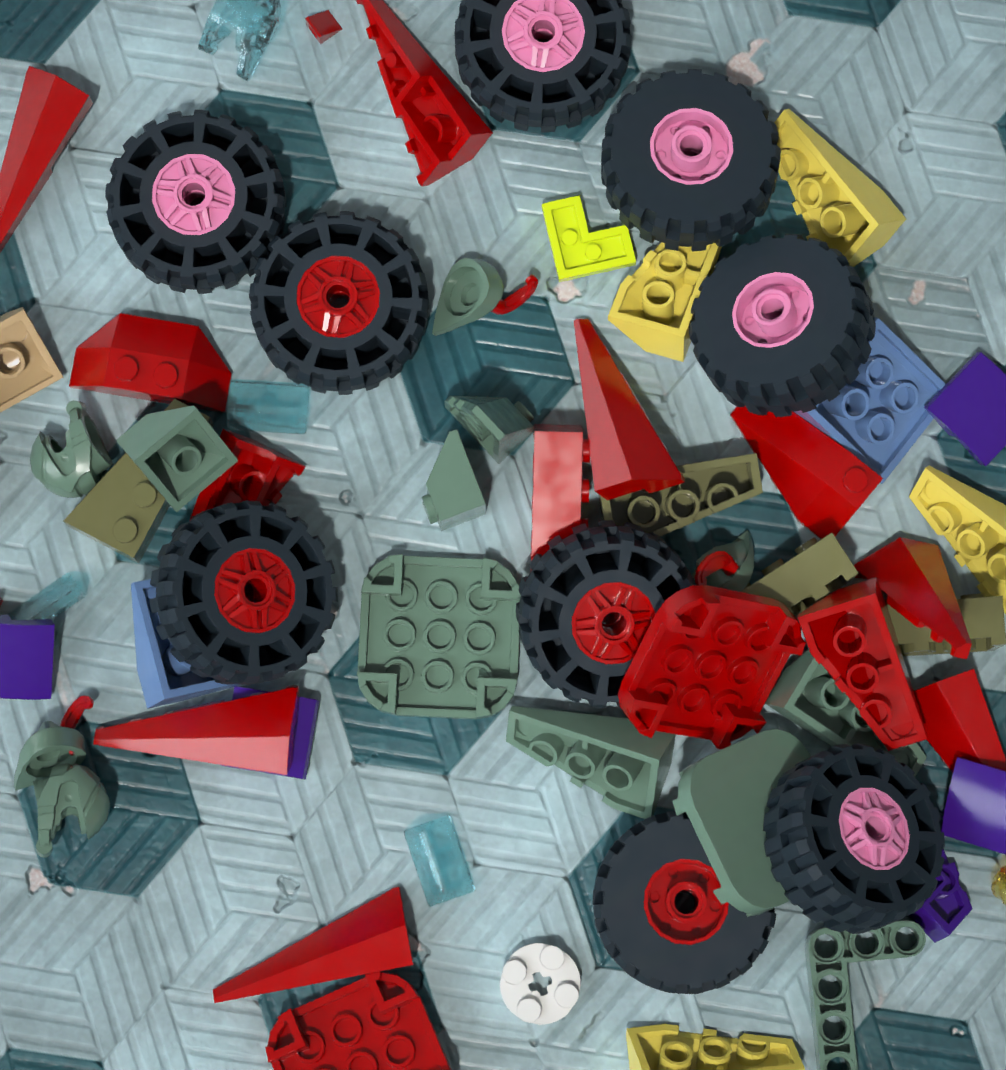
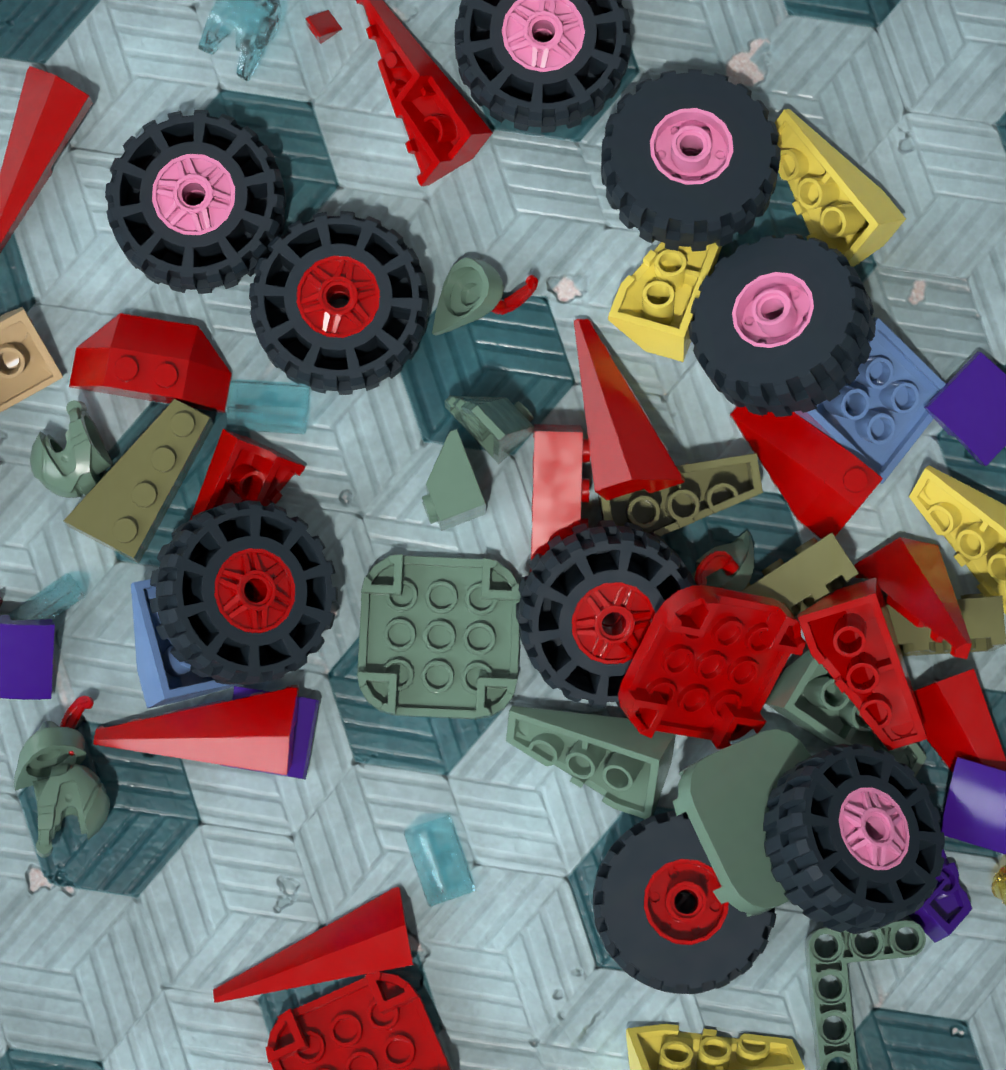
(177, 453): sand green slope -> none
(519, 973): white plate -> none
(578, 251): neon yellow plate -> none

